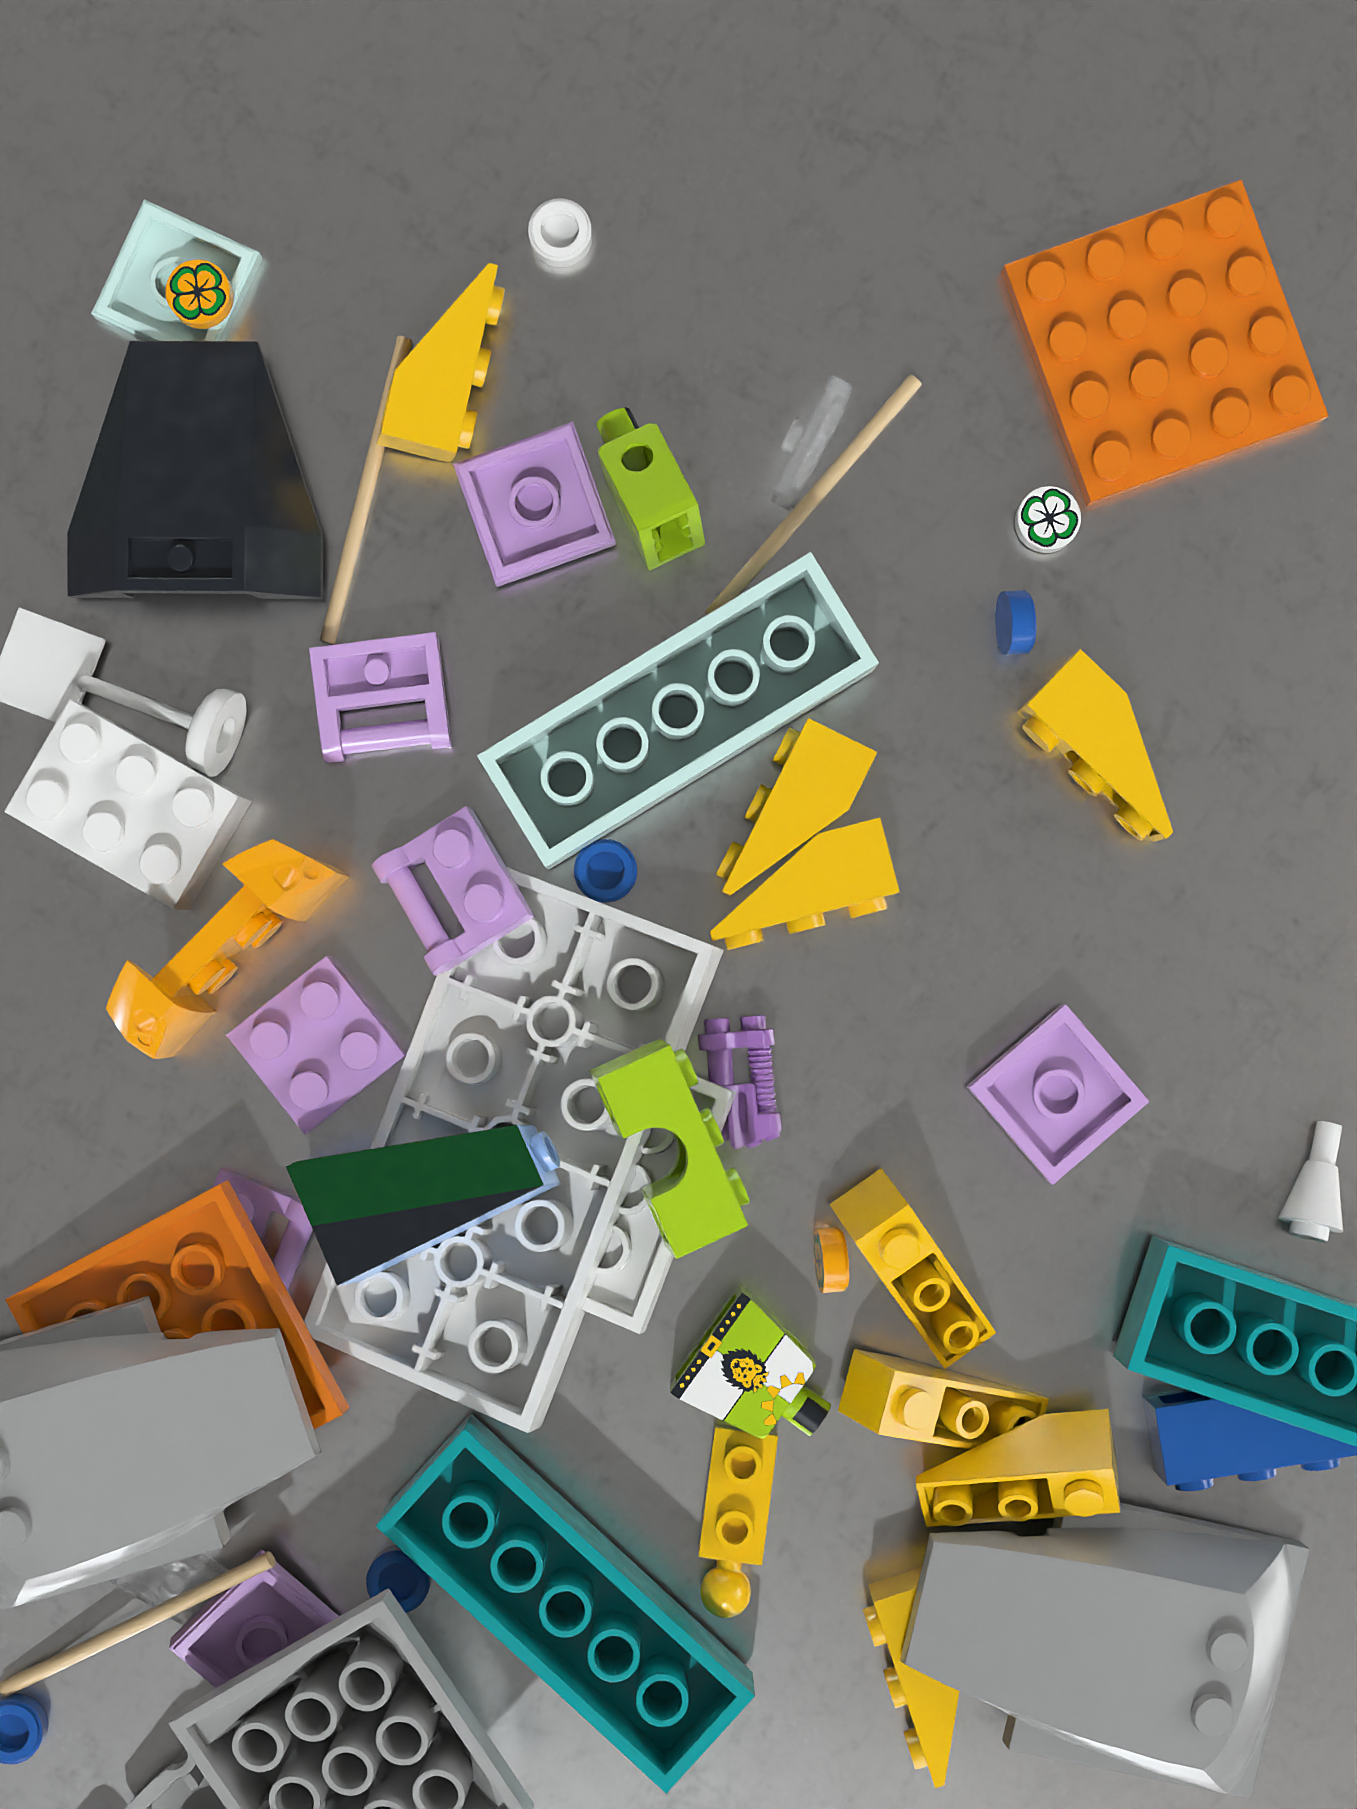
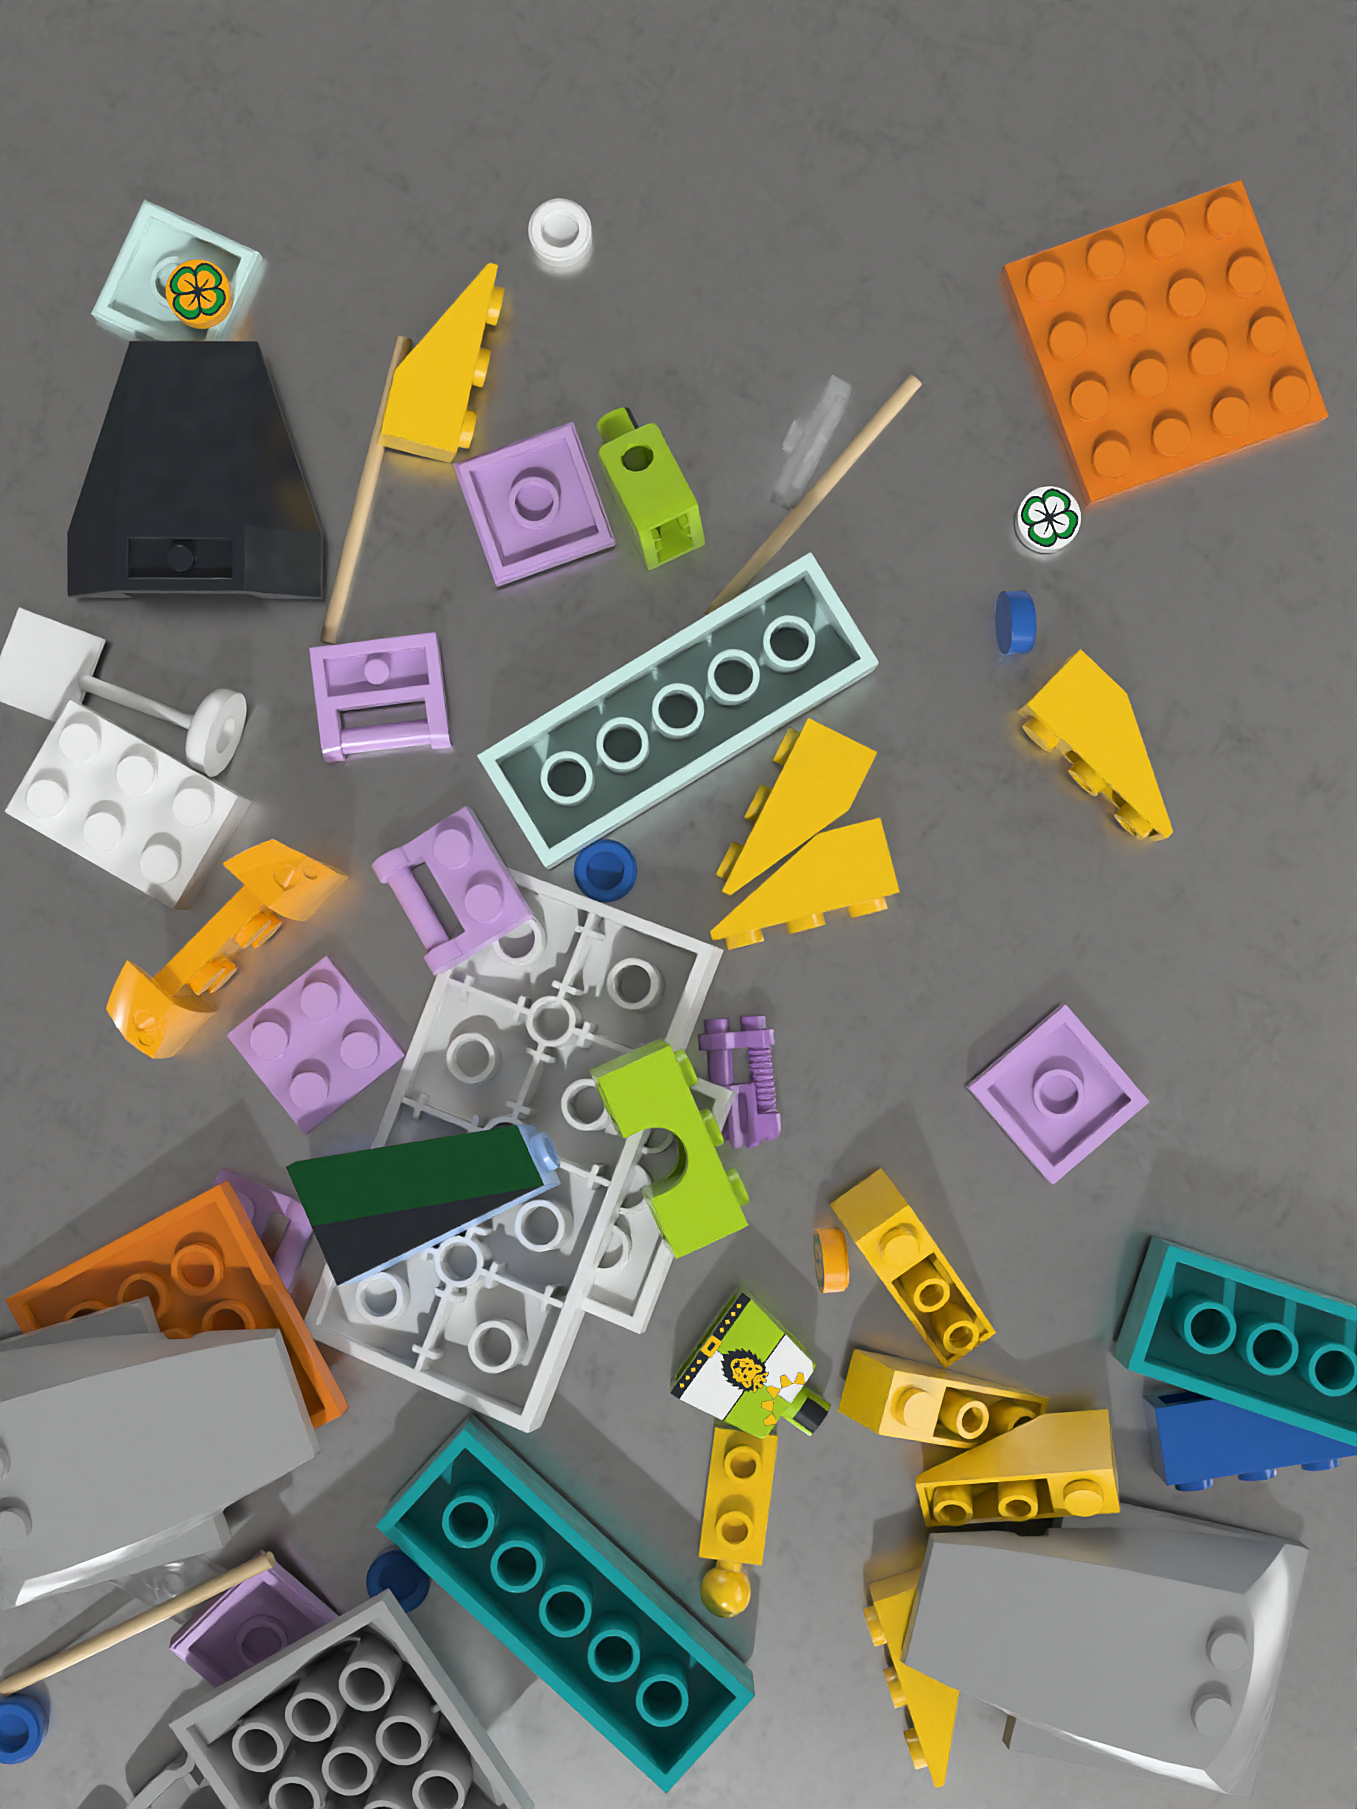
(1315, 1199): white cone -> none

